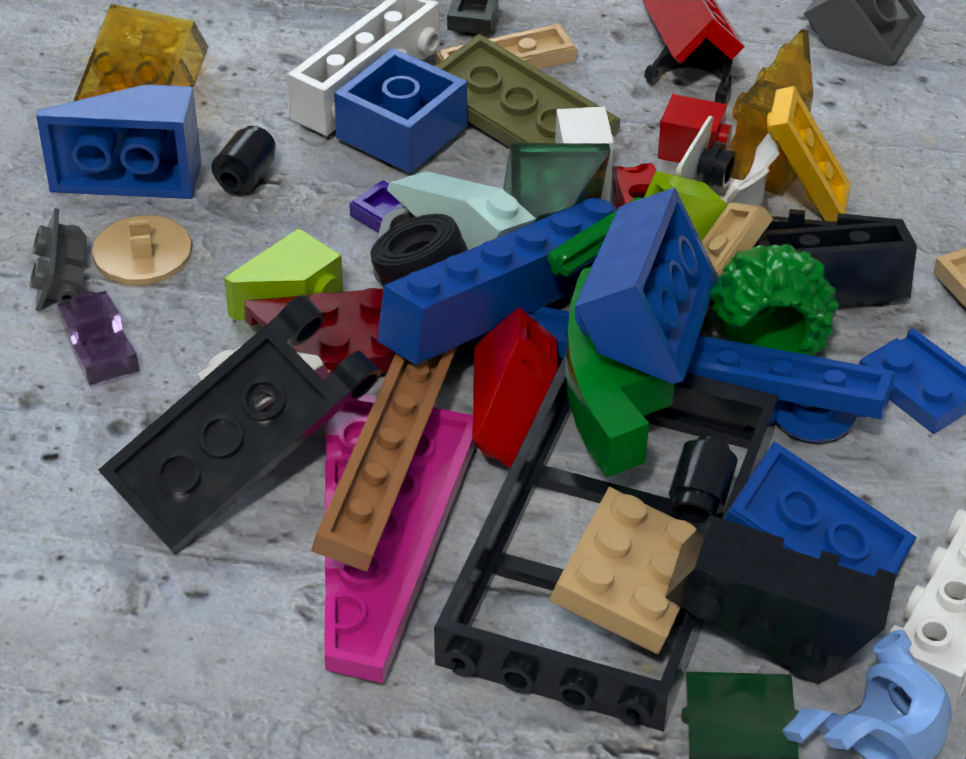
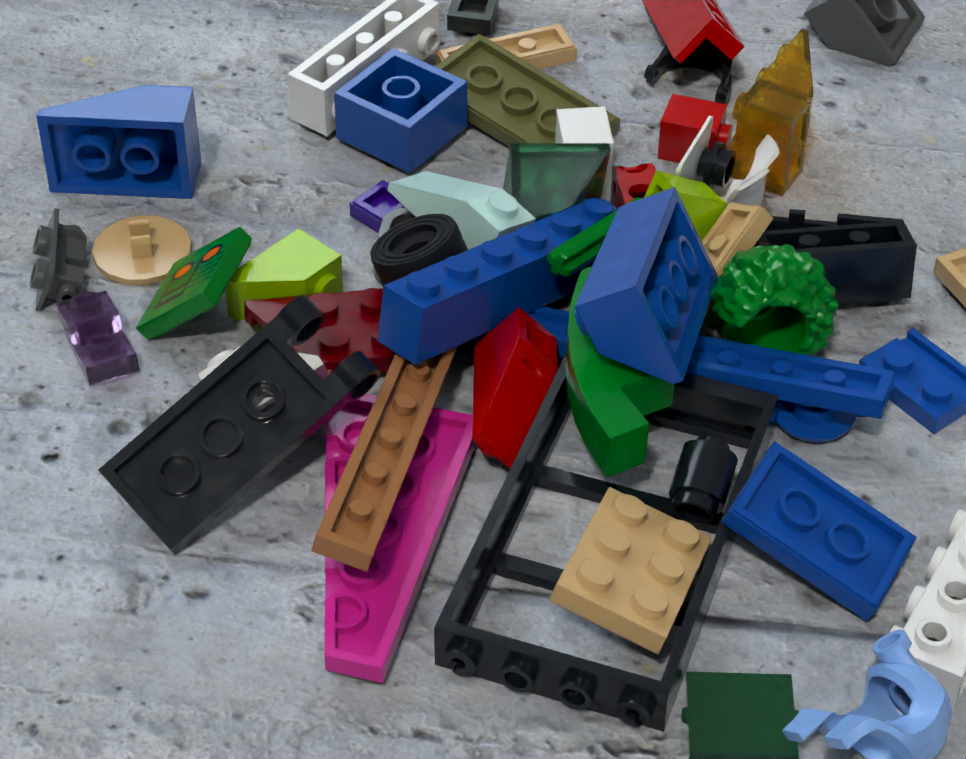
(142, 50): clear yellow slope -> none
(194, 284): none -> green tile
(244, 159): black brick -> none
(777, 599): black wedge -> none
(808, 153): yellow plate -> none

